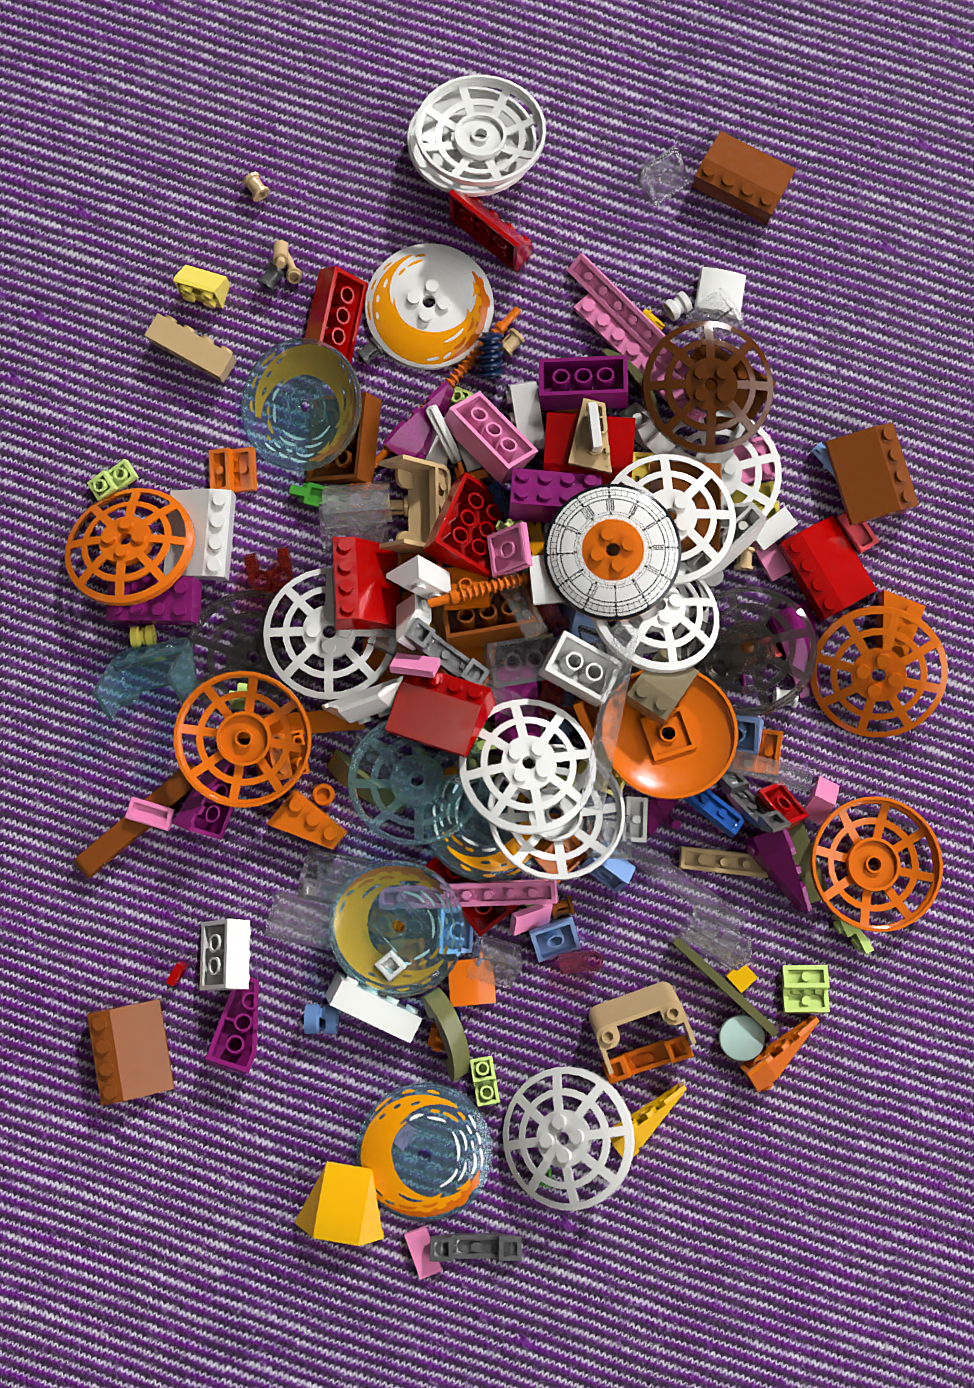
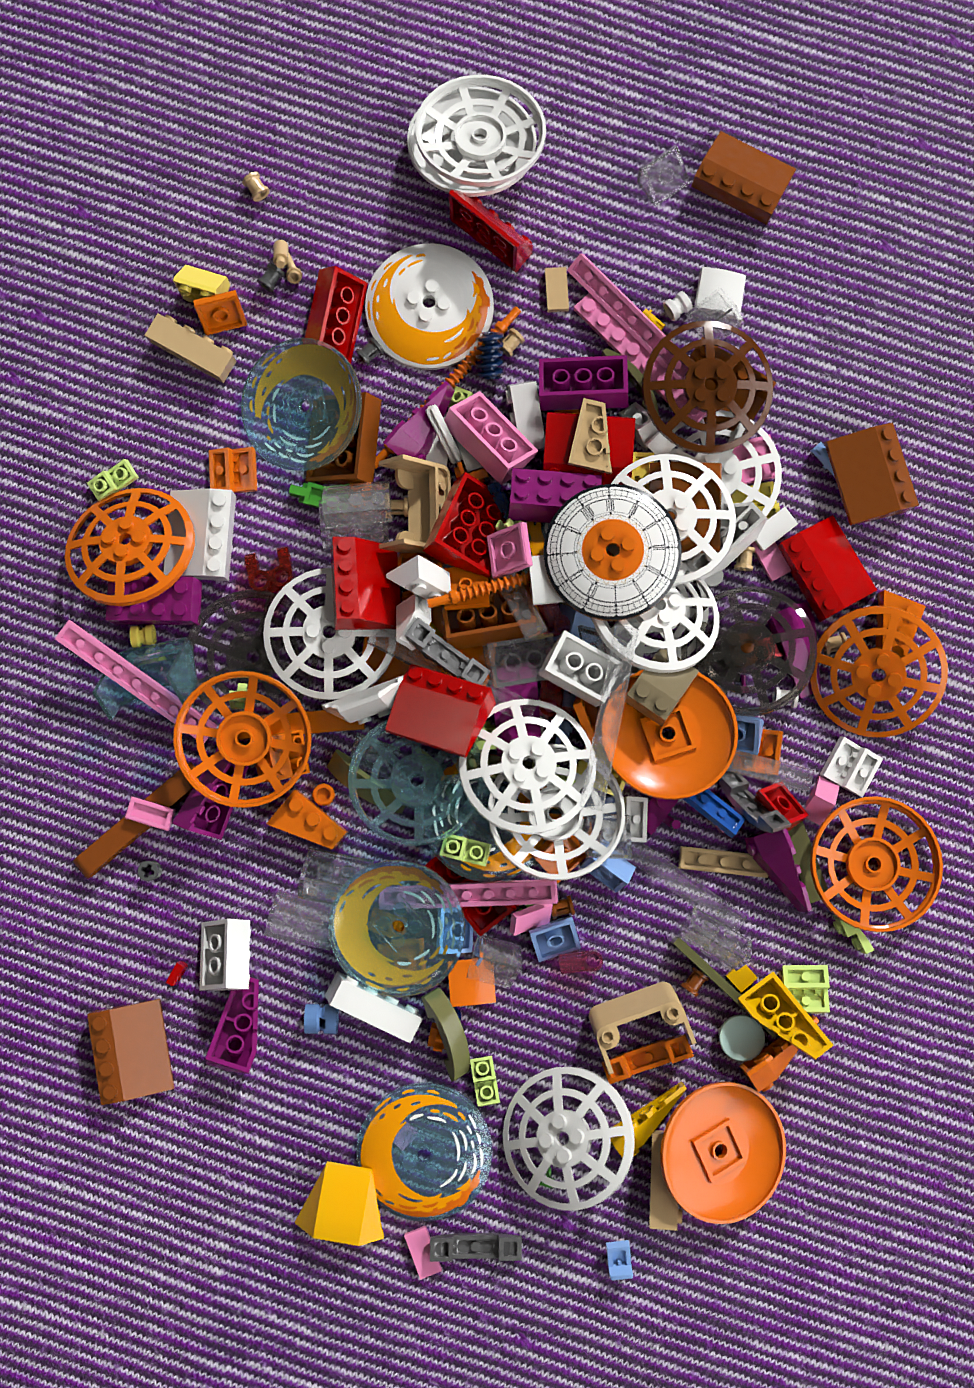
(126, 675): none -> bright pink plate
(143, 874): none -> dark grey bush
(220, 312): none -> orange plate
(390, 960): white tile -> none
(415, 665): bright pink tile -> none
(466, 850): none -> yellowish green slope
(556, 289): none -> tan tile
(594, 427): white tile -> none
(619, 1260): none -> light blue bracket
(663, 1207): none -> tan brick
(694, 981): none -> dark orange bush
(752, 1158): none -> orange dish
(781, 1012): none -> yellow wedge
(834, 643): none -> tan bush
(851, 766): none -> white slope
(859, 534): coral tile -> none

